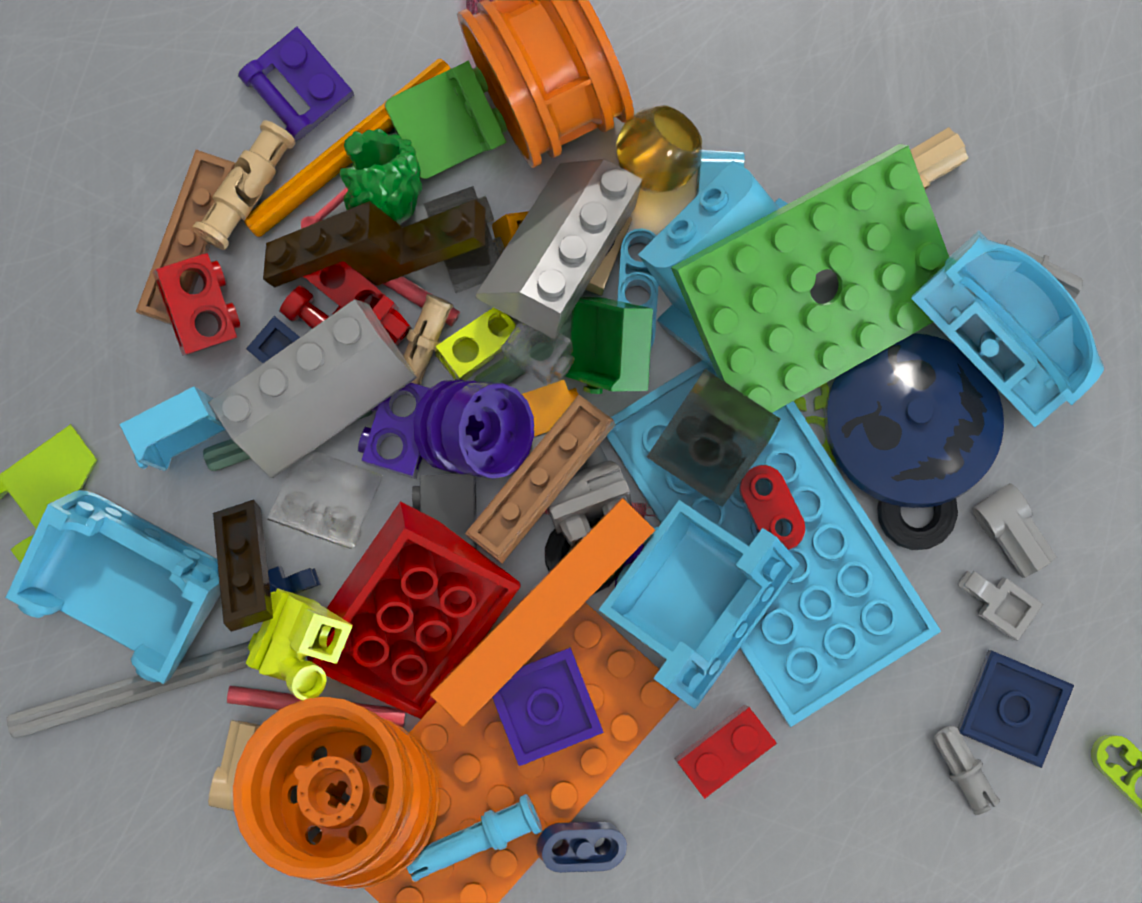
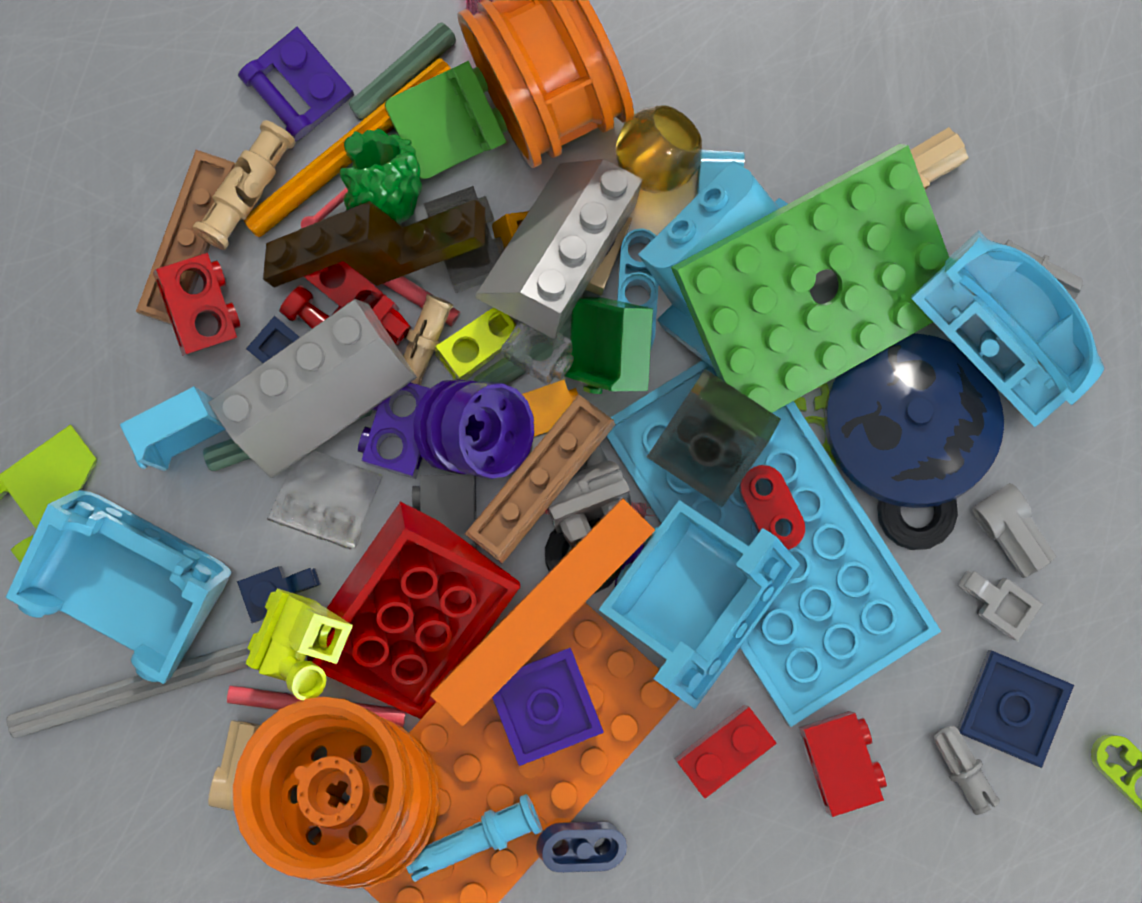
(242, 566): dark brown plate -> none
(403, 70): none -> sand green axle
(843, 763): none -> red brick

